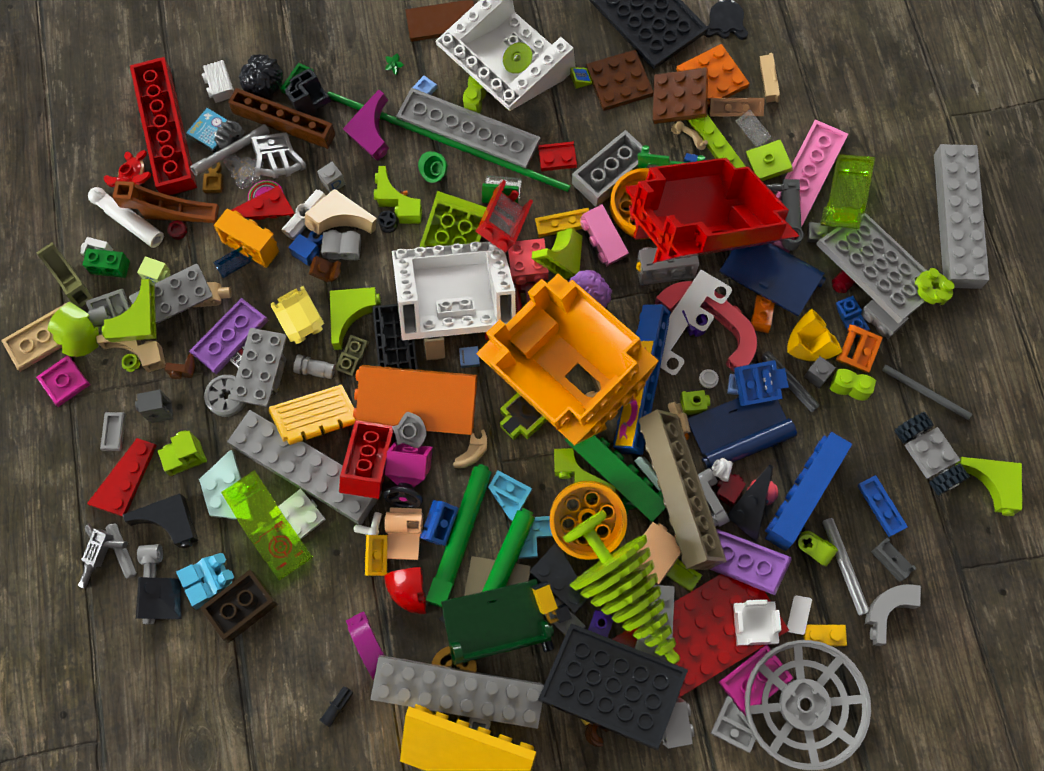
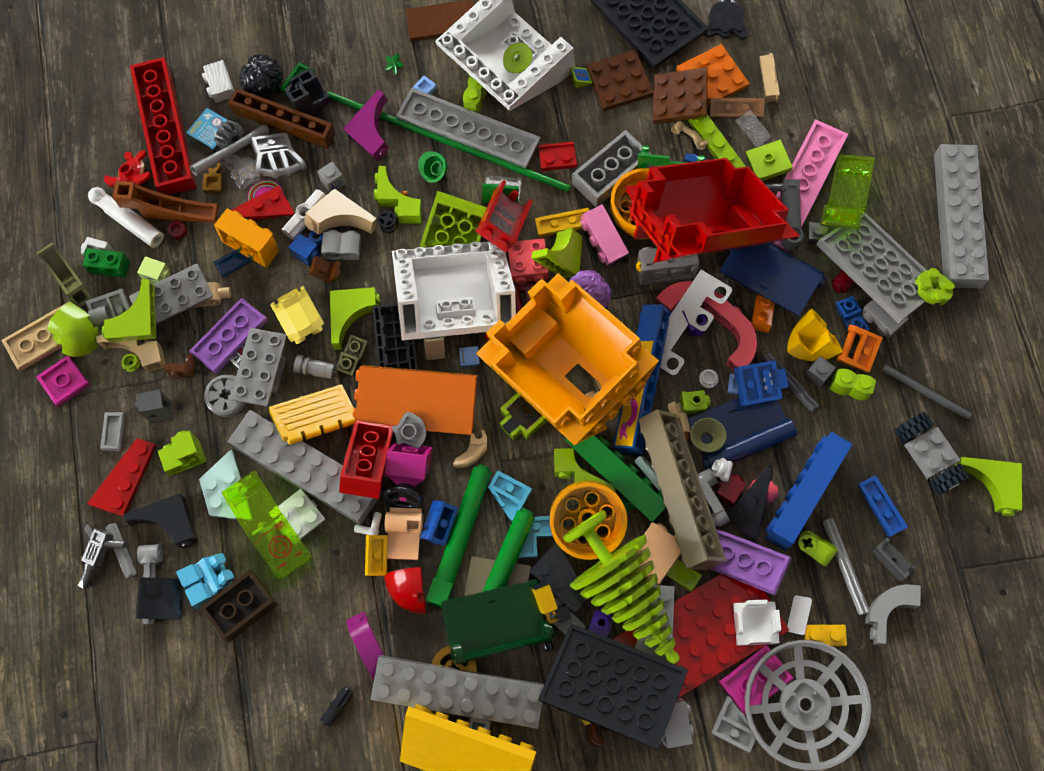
(711, 427): none -> olive piece

